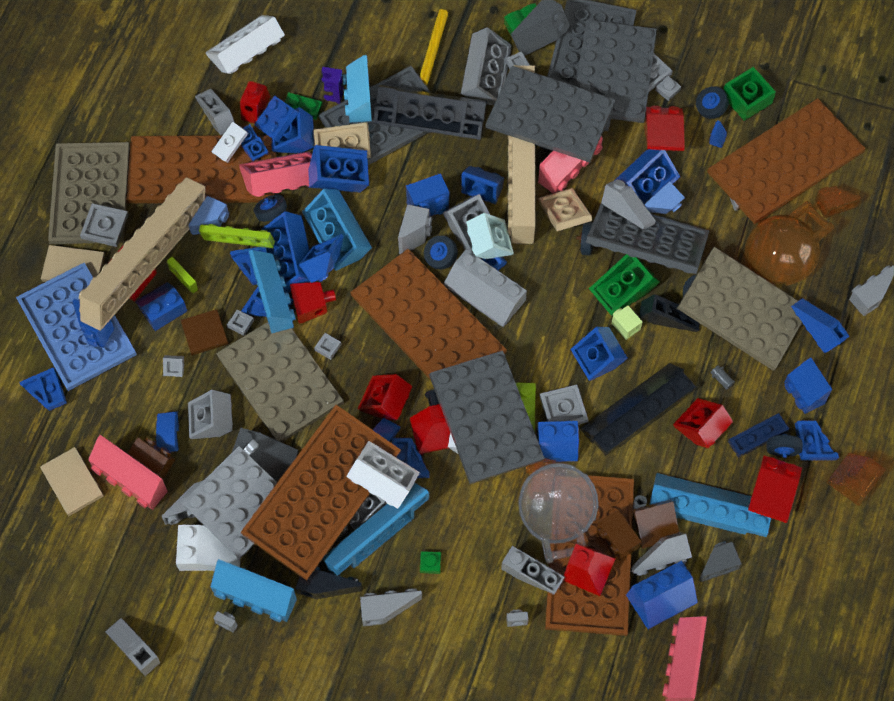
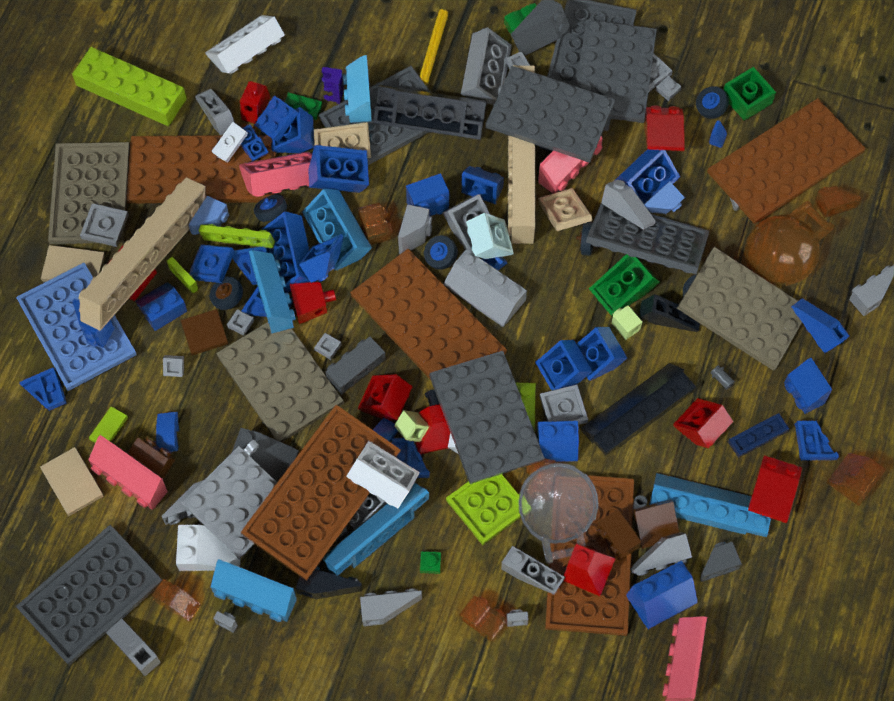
(89, 594): none -> dark grey plate
(109, 425): none -> lime tile
(129, 86): none -> lime brick
(176, 600): none -> clear orange slope
(210, 415): light grey slope -> none
(211, 263): none -> blue plate
(226, 294): none -> black wheel
(355, 365): none -> dark grey brick
(375, 224): none -> clear orange brick
(411, 426): none -> yellowish green brick
(483, 618): none -> clear orange brick
(486, 506): none -> lime plate
(563, 365): none -> blue slope
(784, 445): black wheel -> none

